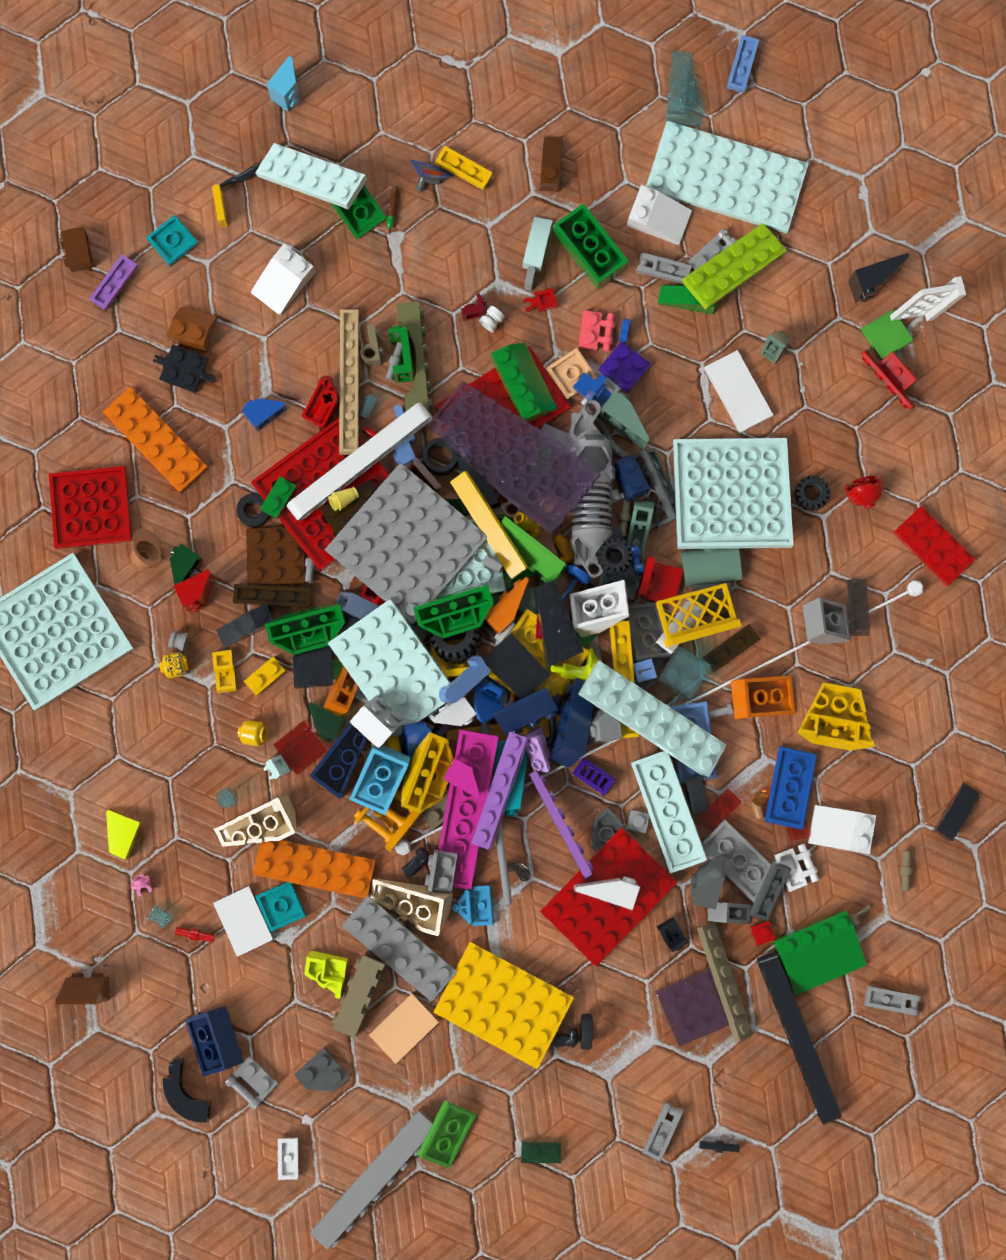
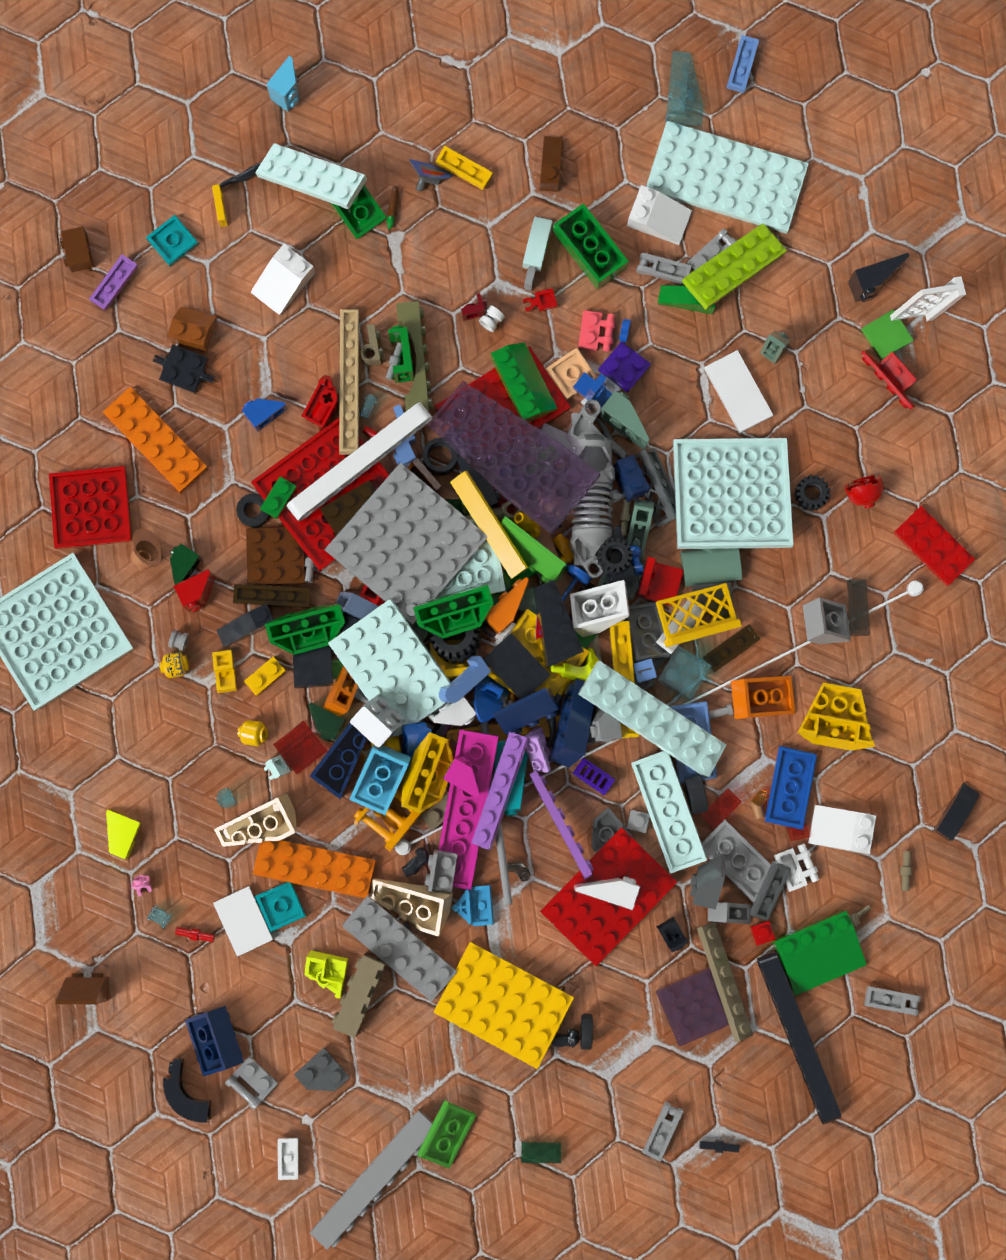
(342, 498): light yellow cone -> none
(403, 1028): light nougat tile -> none
(492, 564): light grey tile -> none

